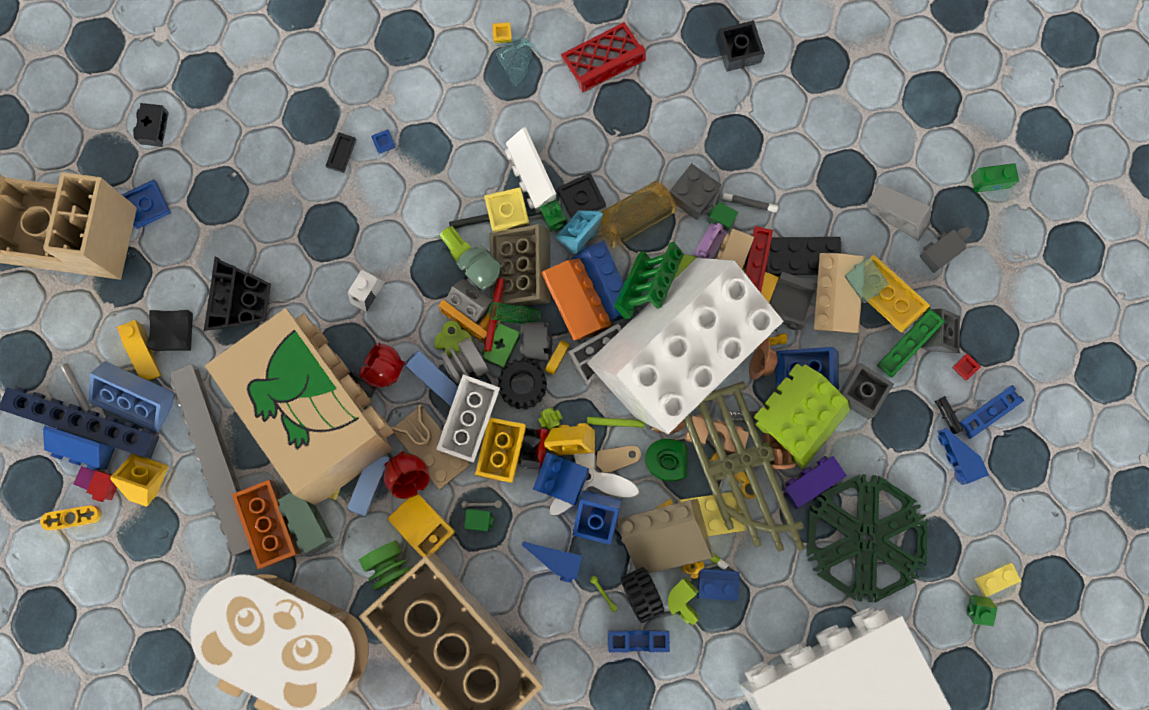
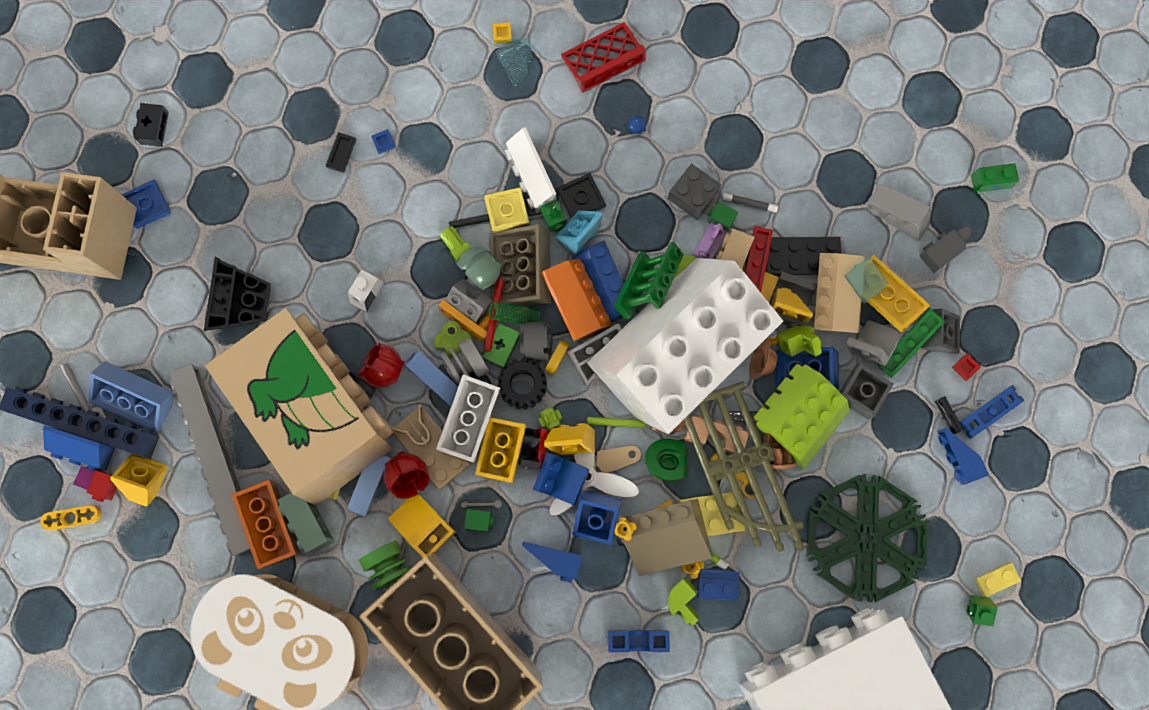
(135, 343): yellow slope -> none
(170, 330): black brick -> none
(613, 607): lime hinge -> none
(619, 530): none -> yellow plate
(636, 213): clear yellow slope -> none
(637, 125): none -> blue plate
(642, 595): black tyre -> none
(740, 45): black brick -> none
(790, 305): none -> yellow slope
(799, 339): none -> lime brick
(813, 481): dark purple brick -> none
(875, 342): none -> light grey bracket

